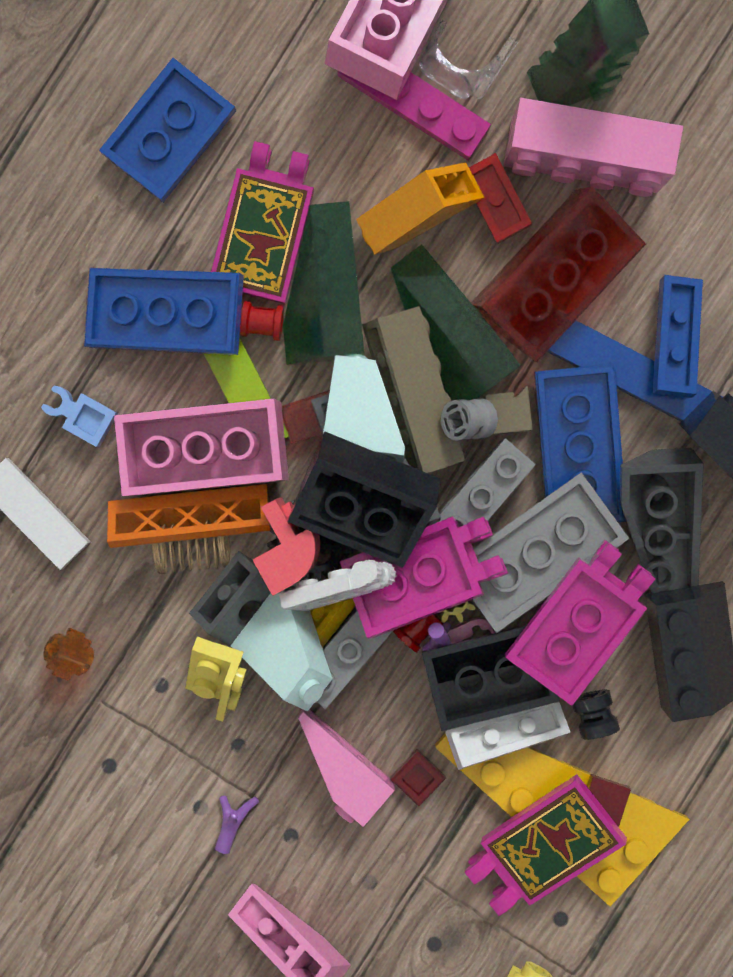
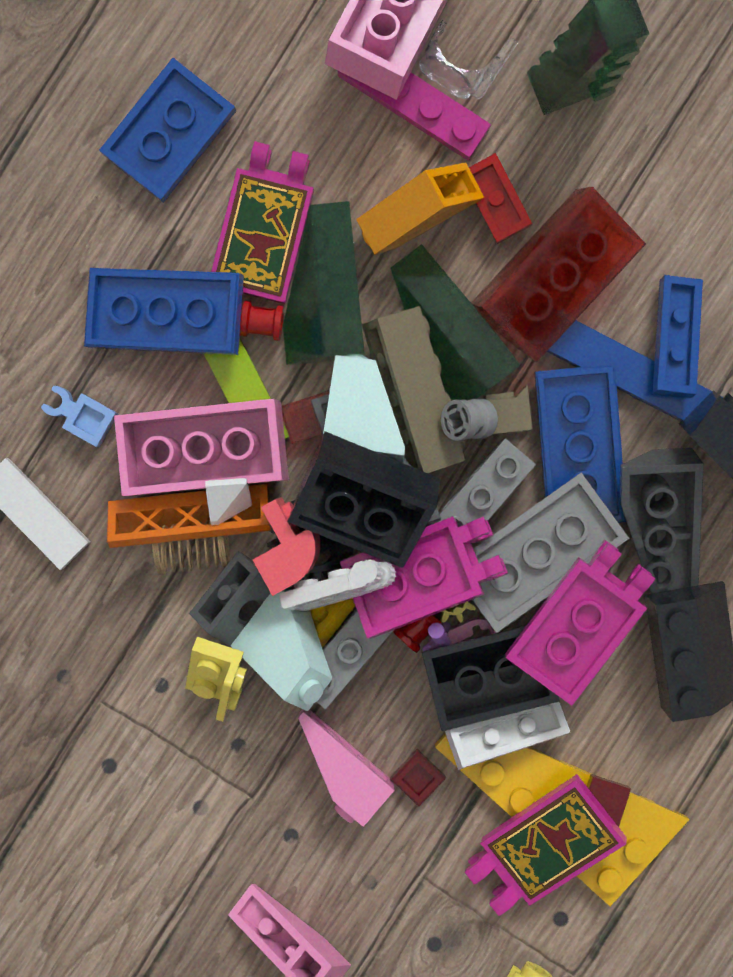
(68, 654): clear orange gear -> none
(227, 498): none -> white slope
(231, 823): medium lavender bar -> none
(592, 147): bright pink brick -> none
(596, 714): black wheel -> none

